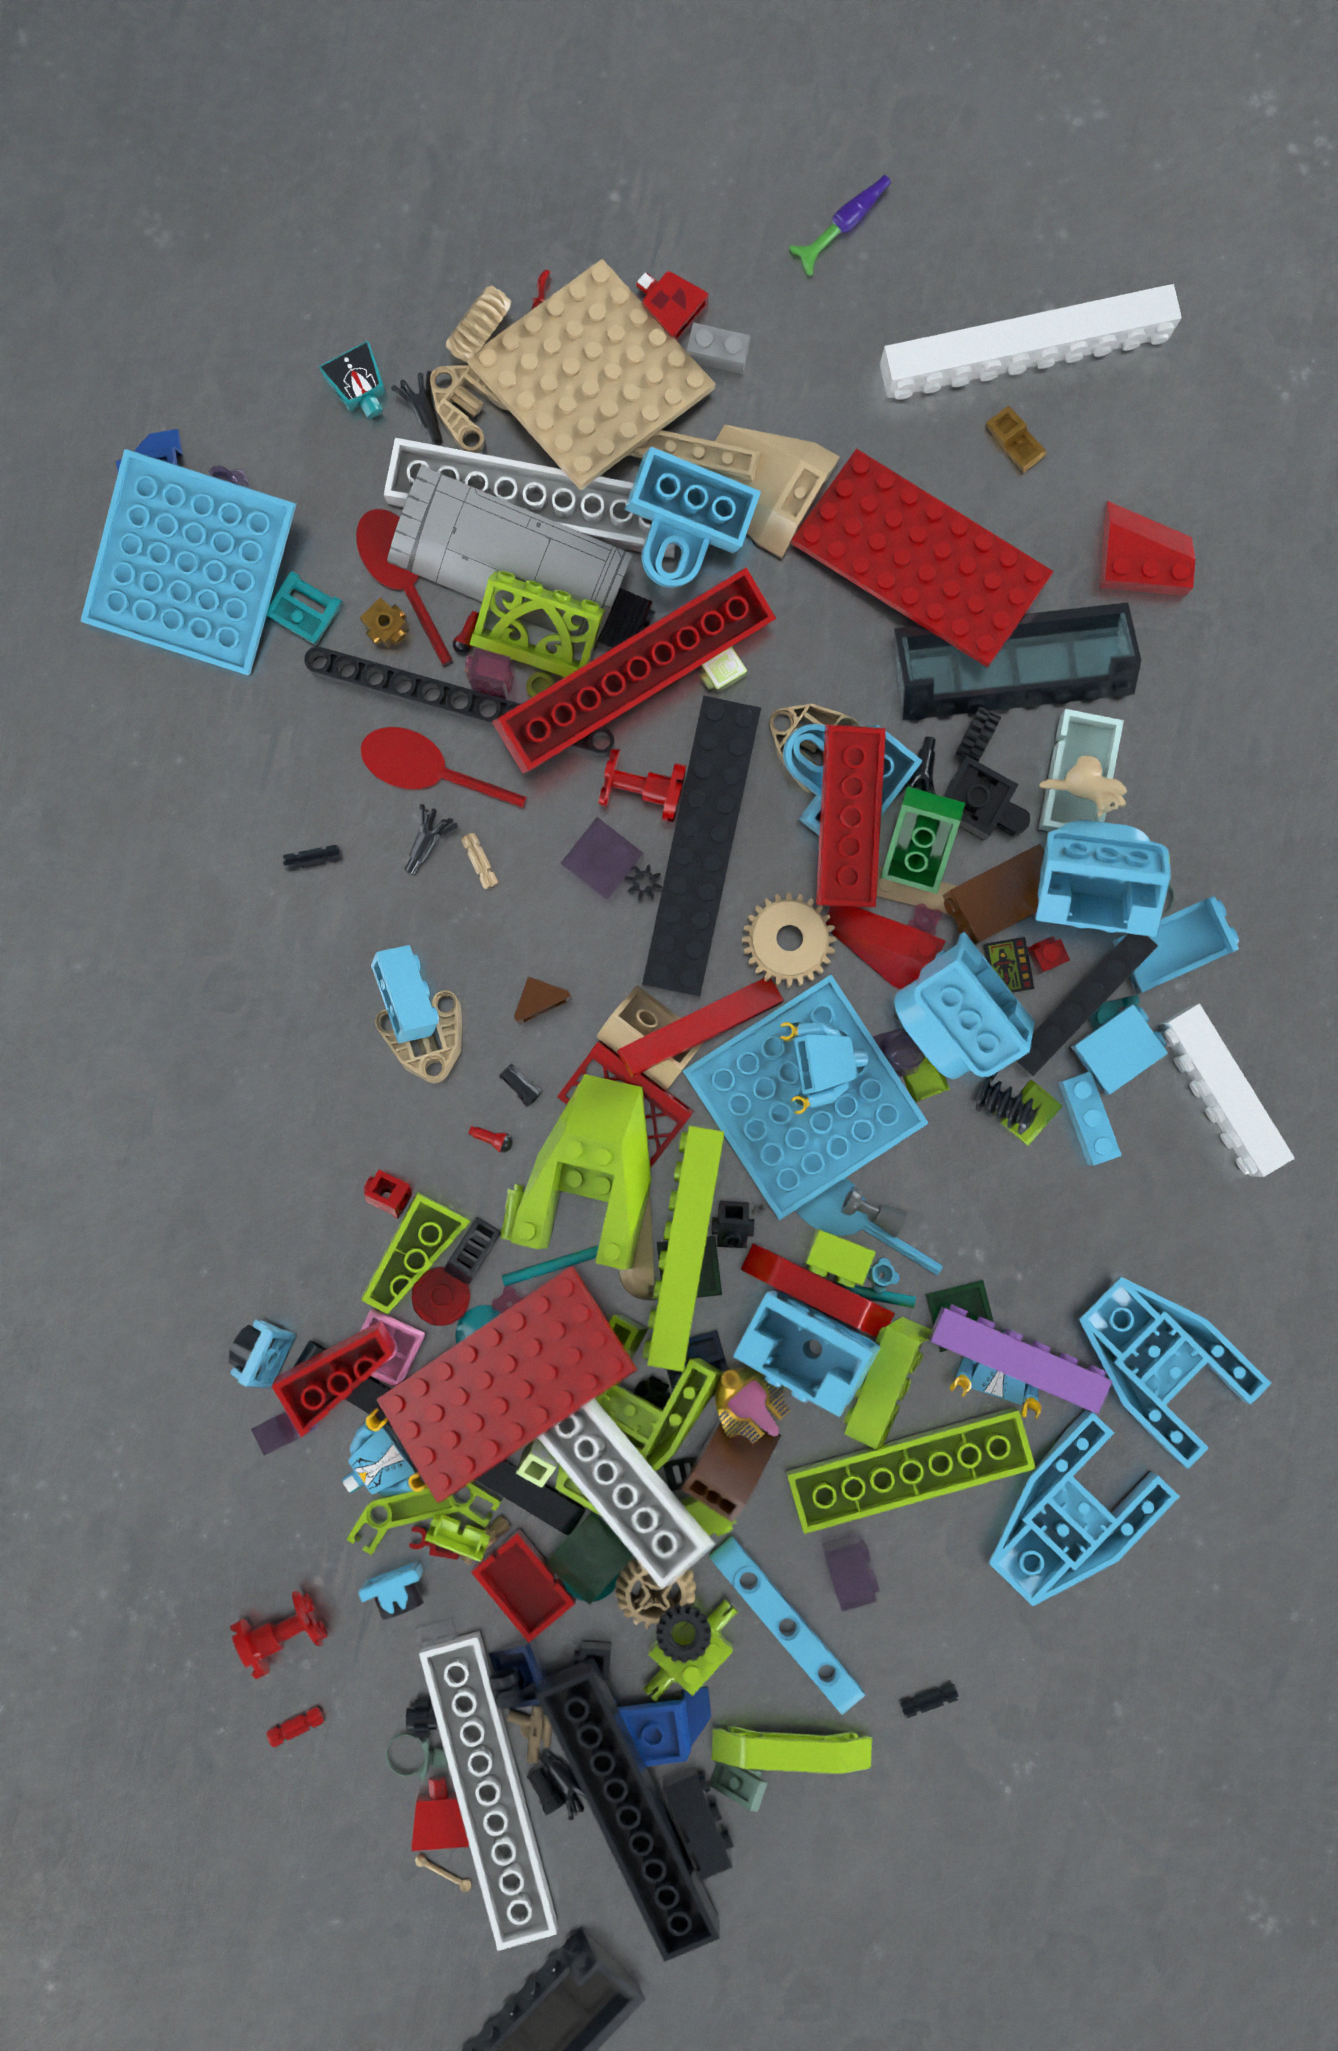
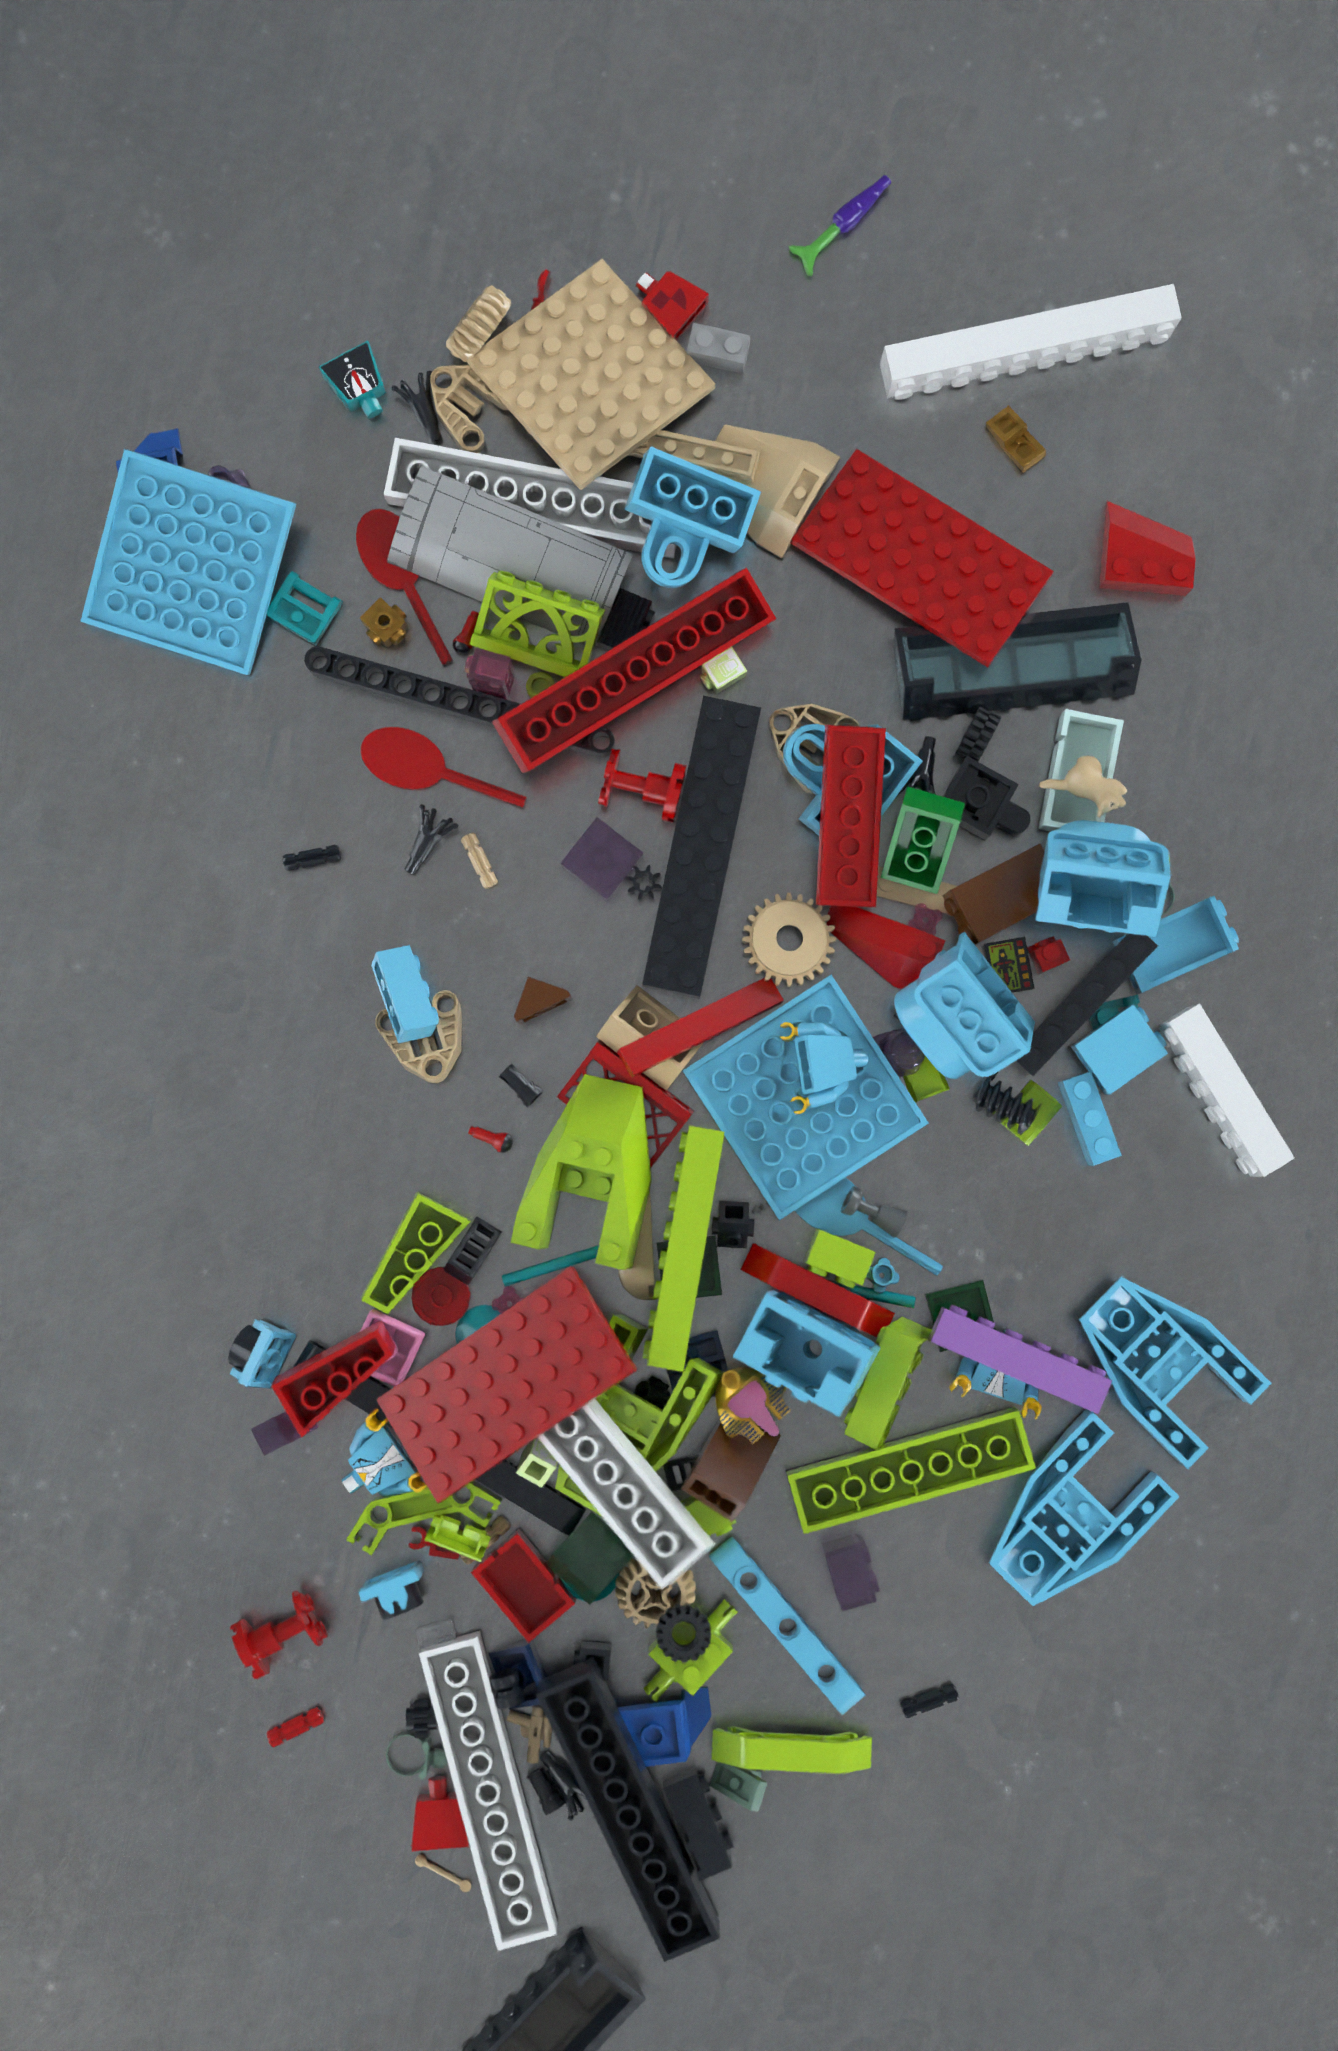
(383, 1183): red brick -> none
(512, 1204): lime piece -> none

